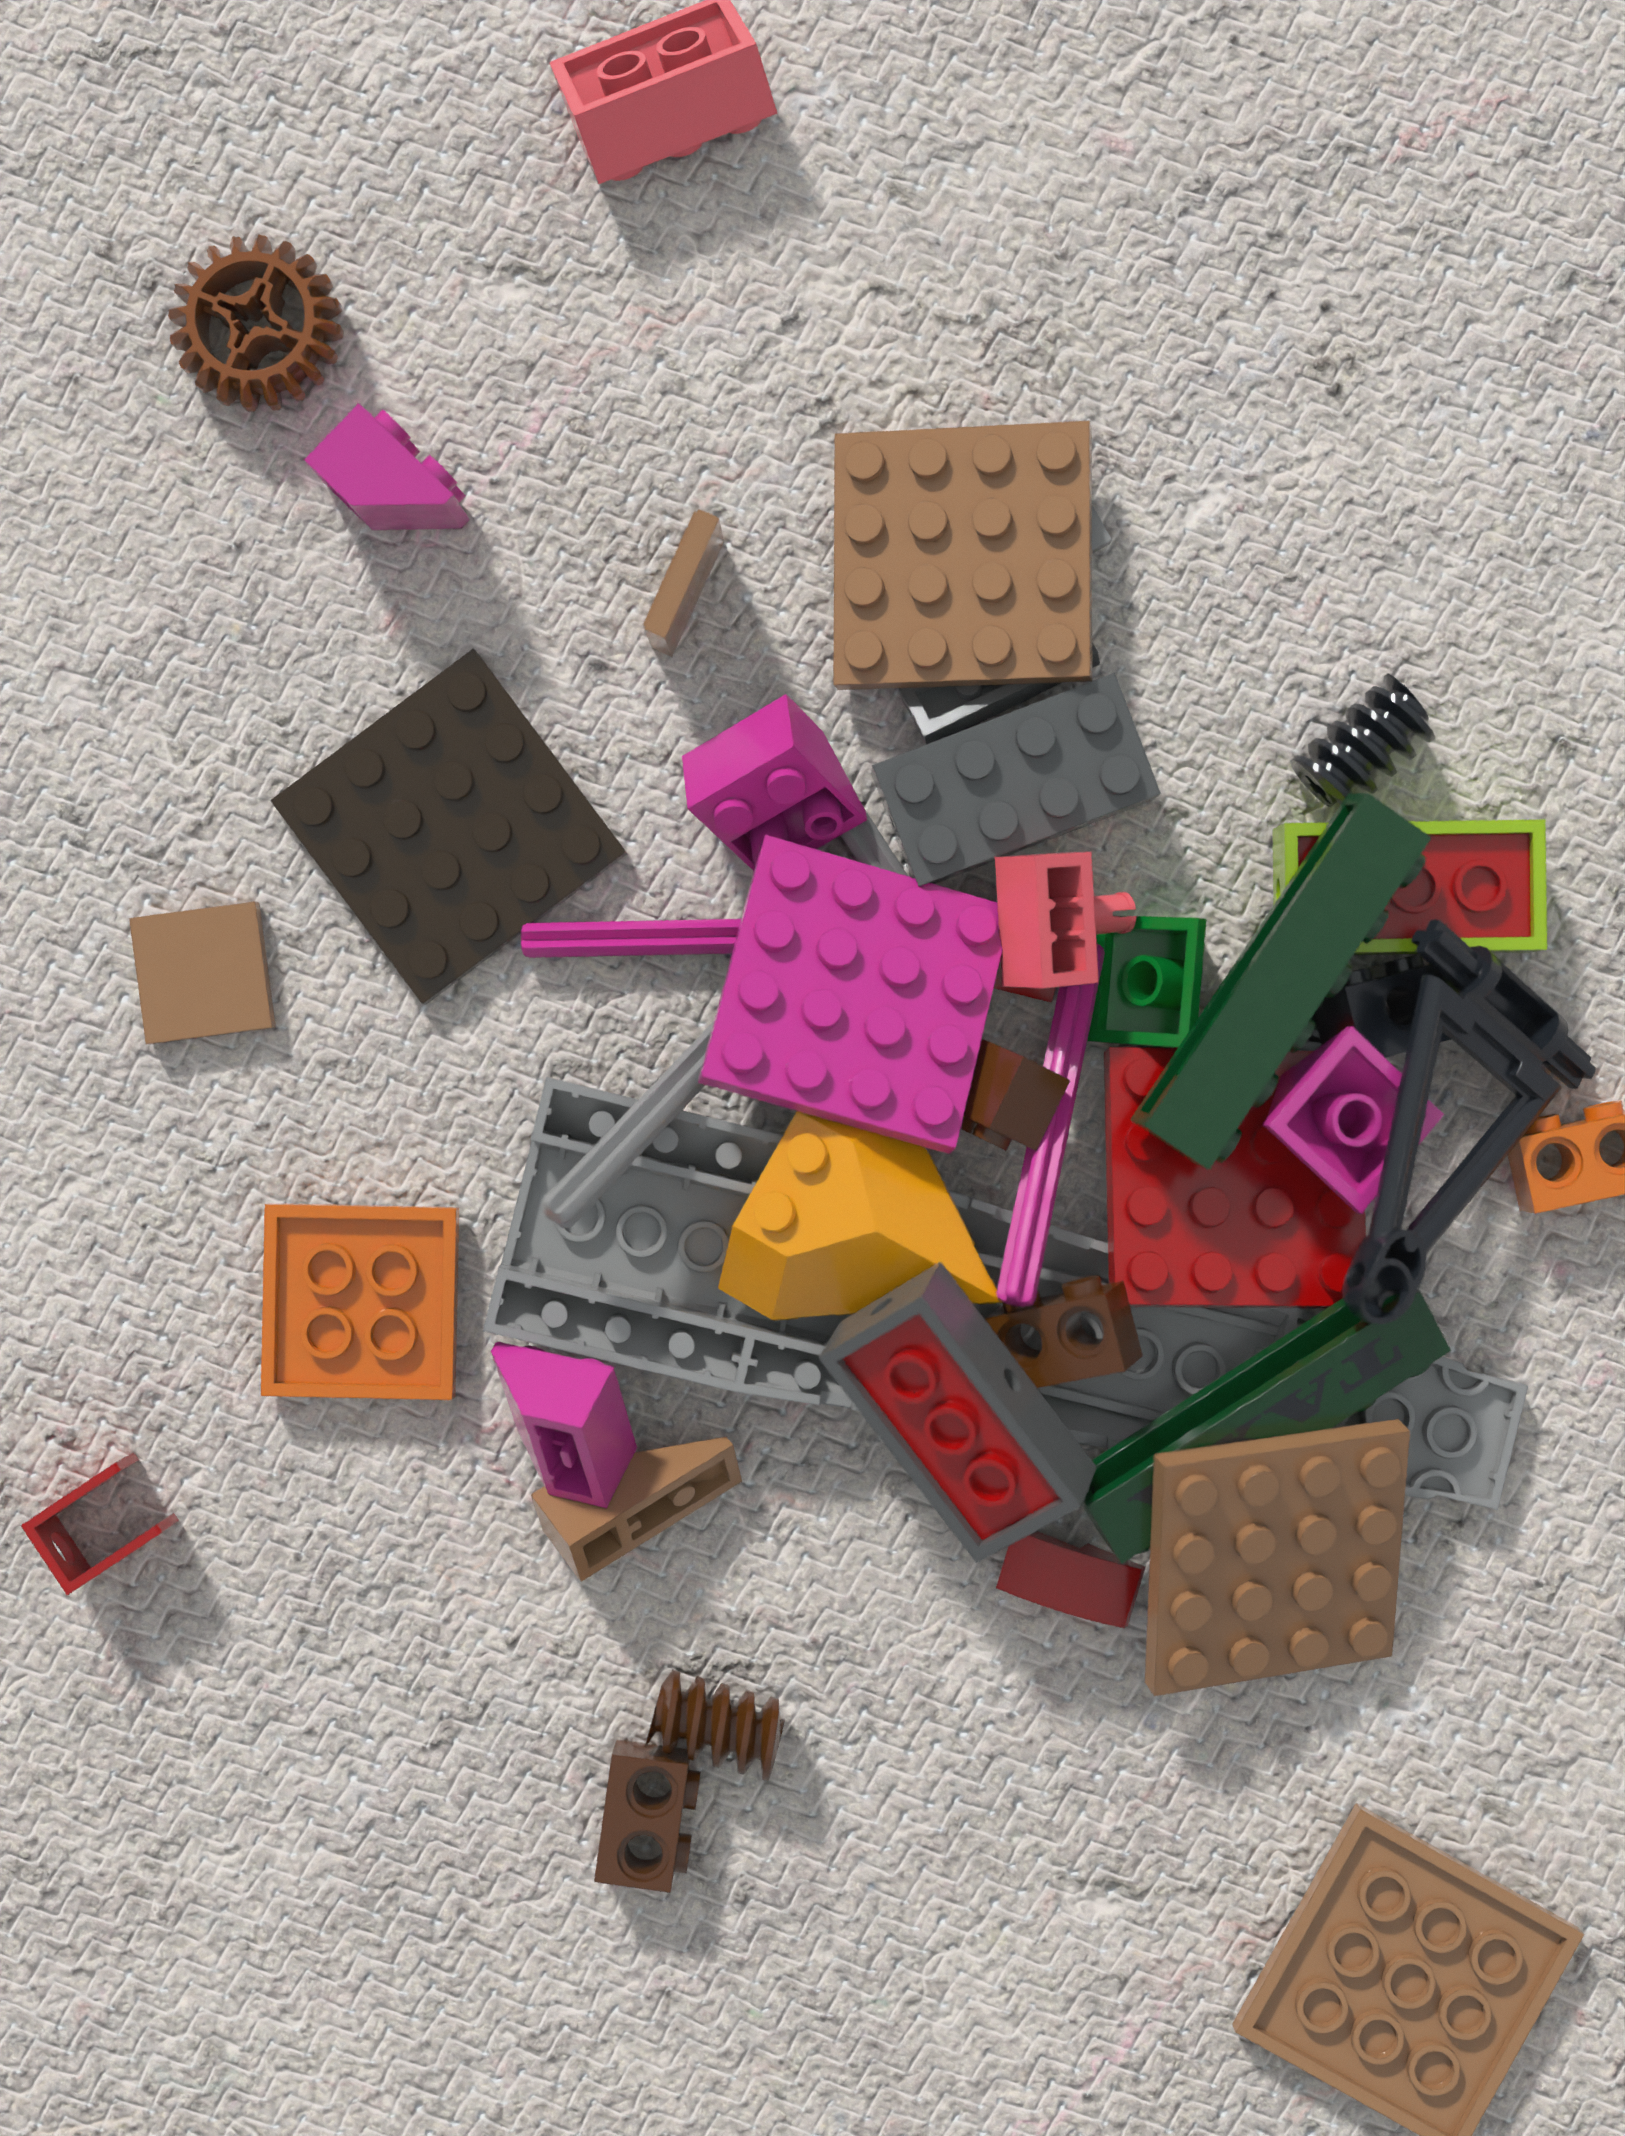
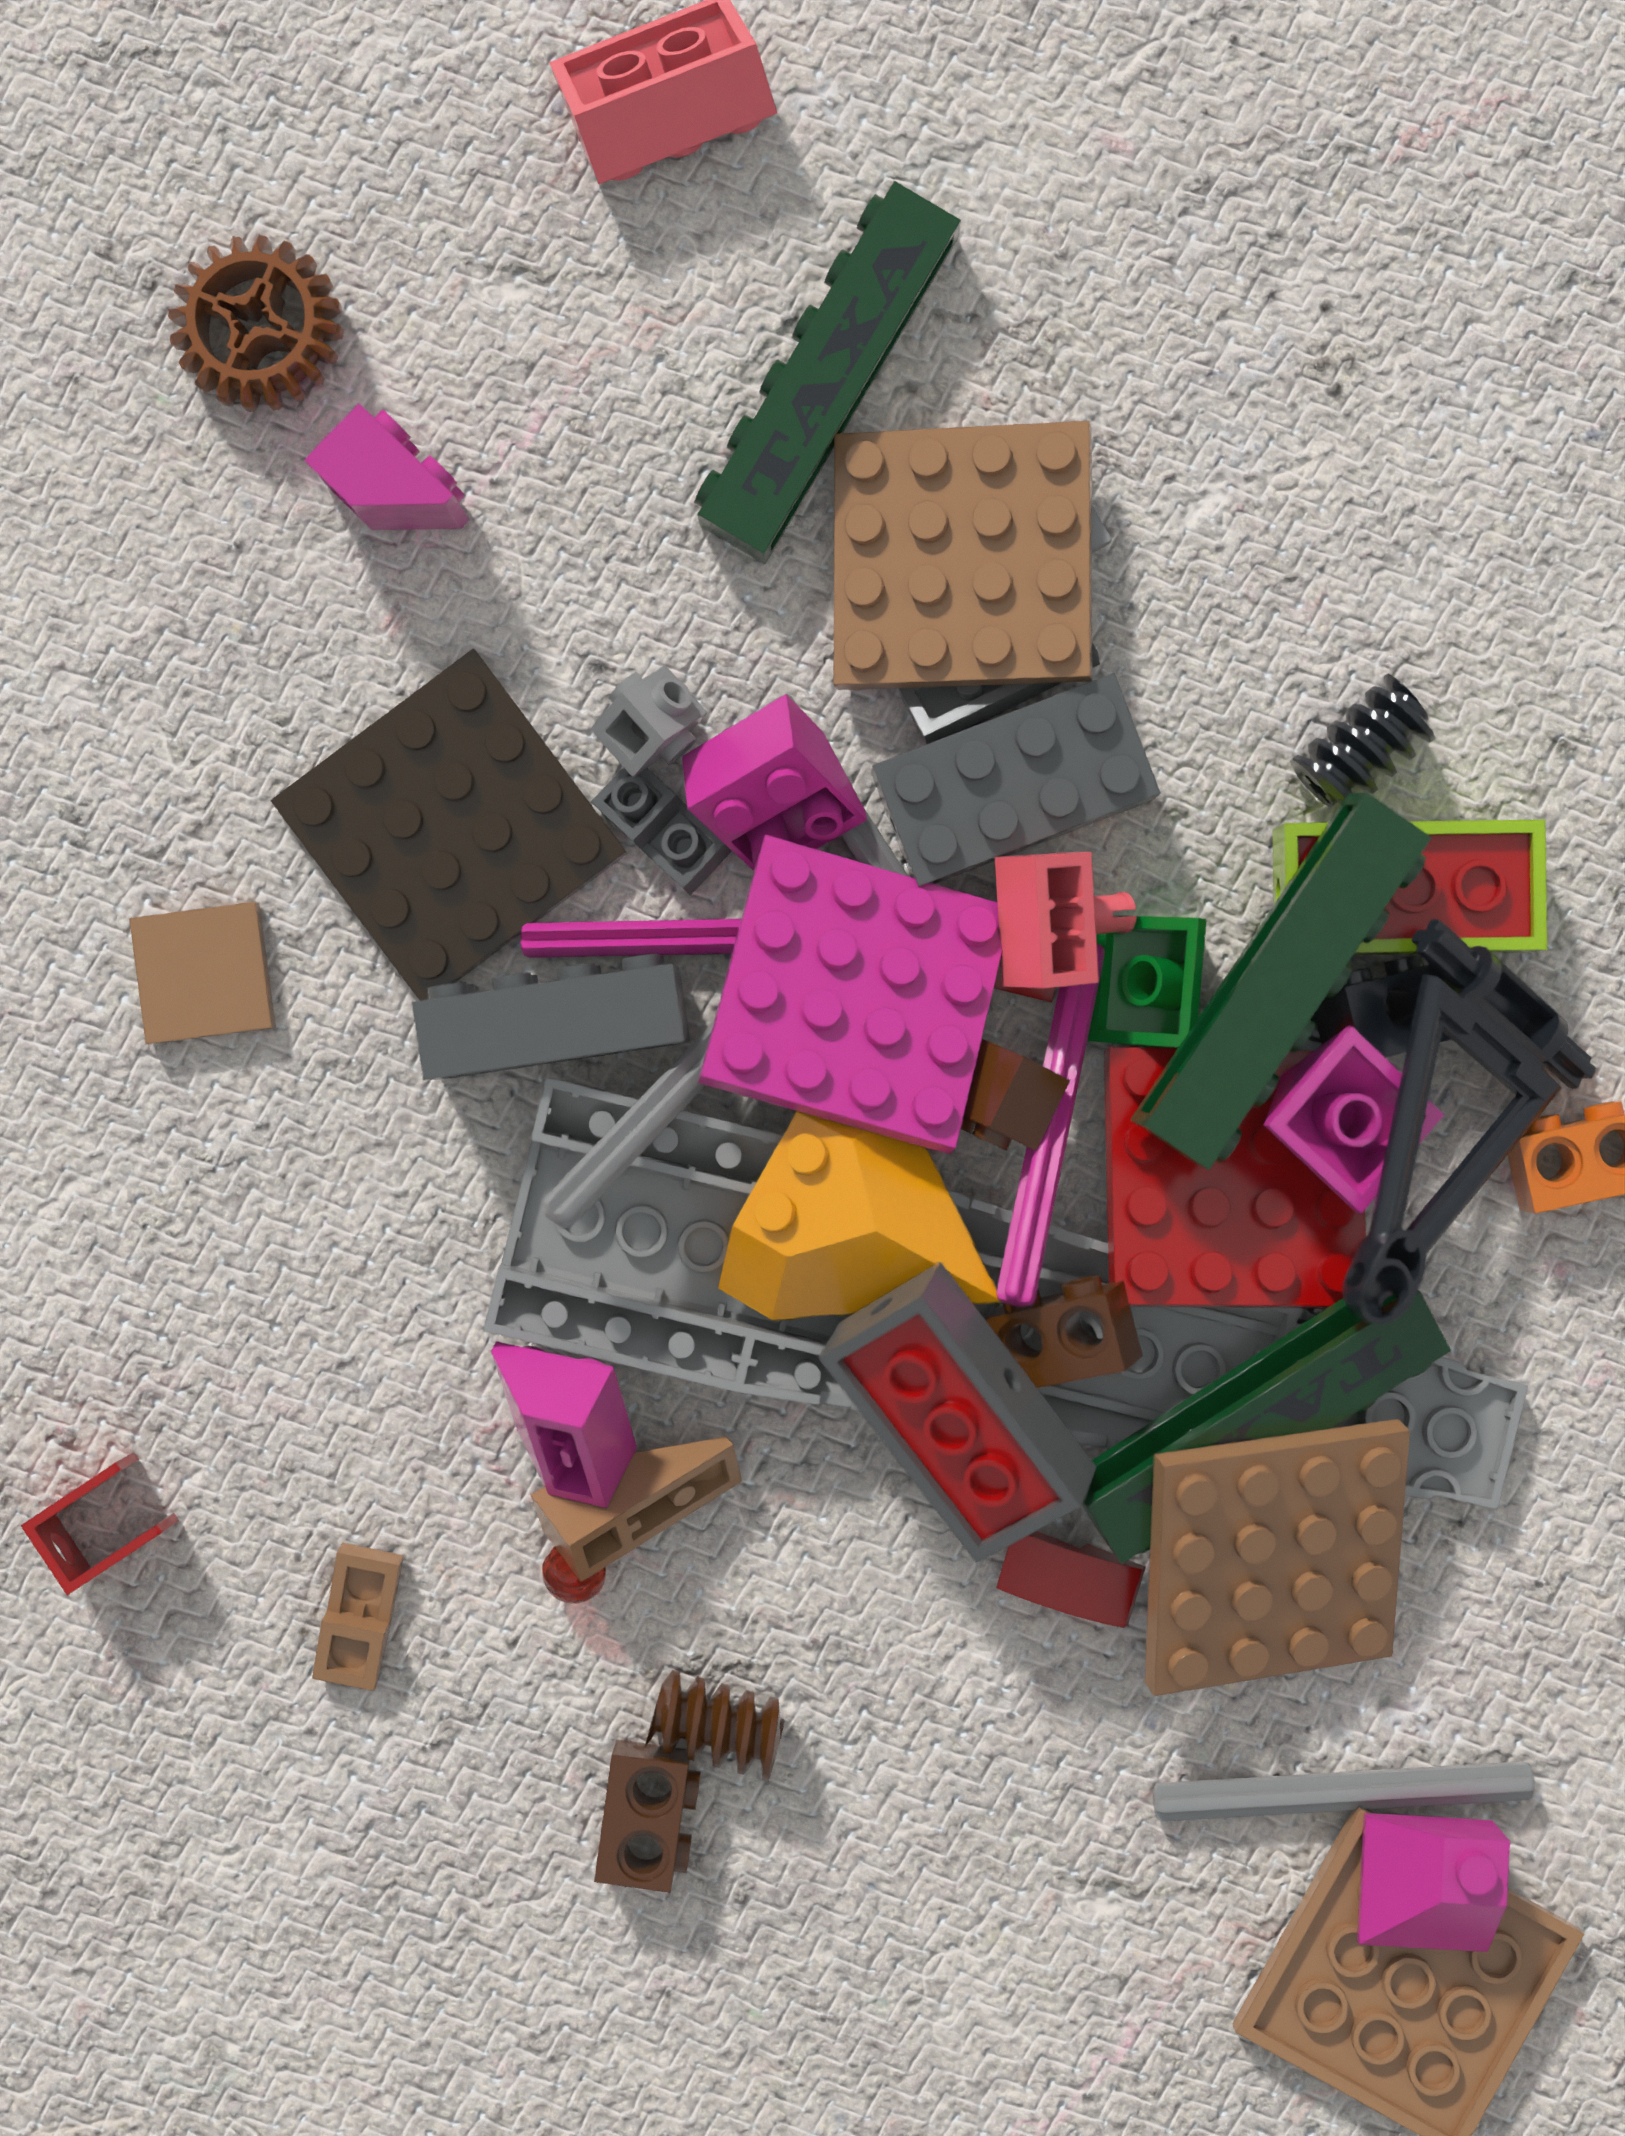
(357, 1616): none -> medium nougat slope
(360, 1301): orange plate -> none
(550, 1021): none -> dark grey brick
(565, 1585): none -> clear red plate
(649, 720): none -> light grey brick
(662, 827): none -> dark grey slope
(683, 582): medium nougat tile -> none
(828, 371): none -> dark green brick
(1343, 1791): none -> light grey axle
(1431, 1882): none -> dark pink slope

